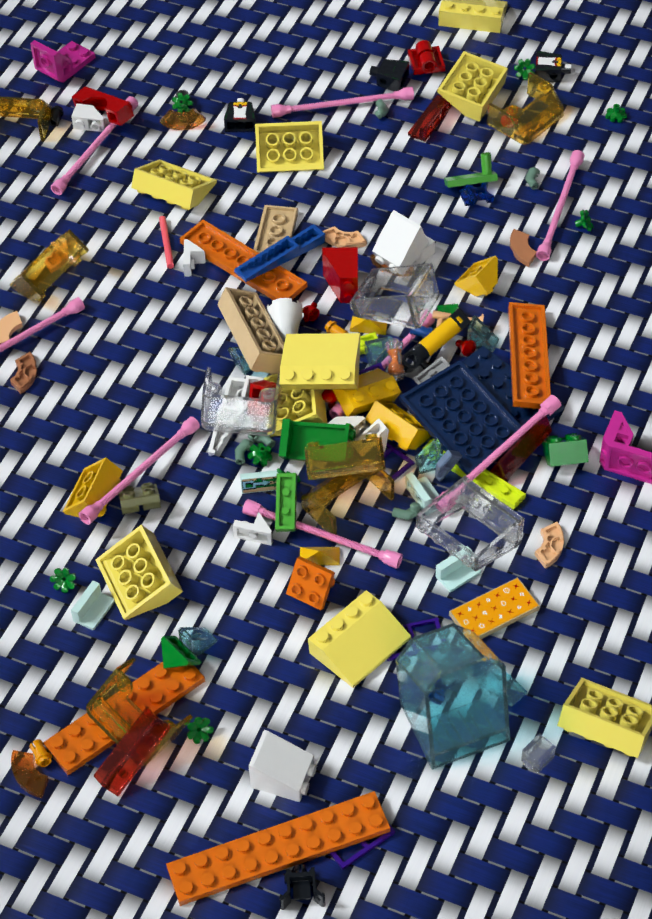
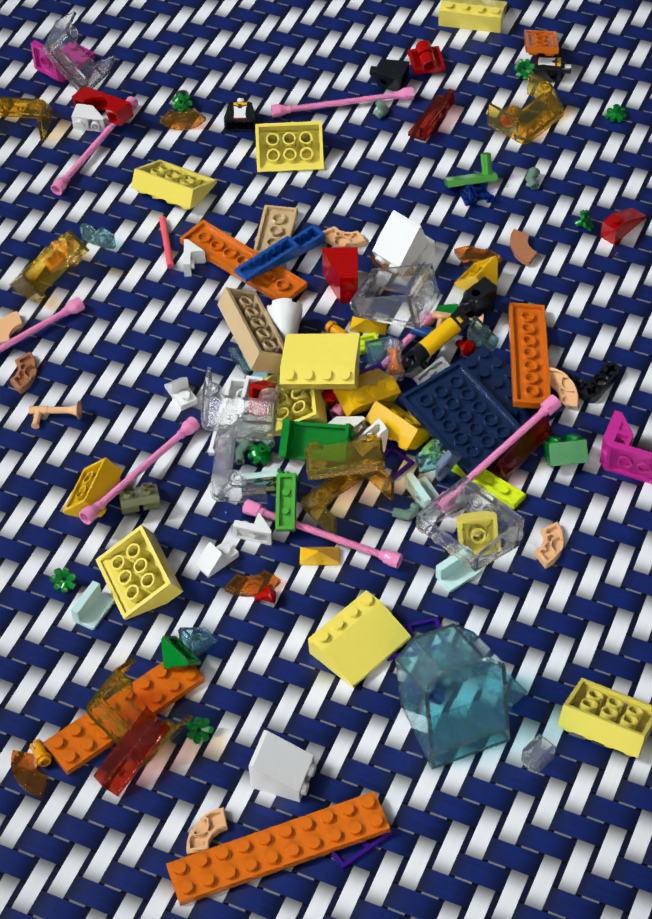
(39, 410): none -> light nougat piece
(57, 113): black pin -> none
(71, 58): none -> clear windscreen
(99, 237): none -> clear light blue slope
(181, 393): none -> white slope
(205, 830): none -> light nougat tile
(216, 558): none -> white slope
(231, 484): none -> clear windscreen
(249, 585): none -> clear orange tile
(267, 594): none -> red rock
(301, 886): black piece -> none
(310, 312): red plate -> none
(310, 583): orange plate -> none
(470, 254): none -> clear orange tile
(473, 85): light yellow slope -> none
(477, 529): none -> light yellow slope
(479, 298): none -> black torso
(495, 609): light orange tile -> none
(541, 42): none -> orange plate
(544, 250): bright pink hose -> none
(564, 387): none -> light nougat tile
(587, 387): none -> black beam
(620, 224): none -> red slope

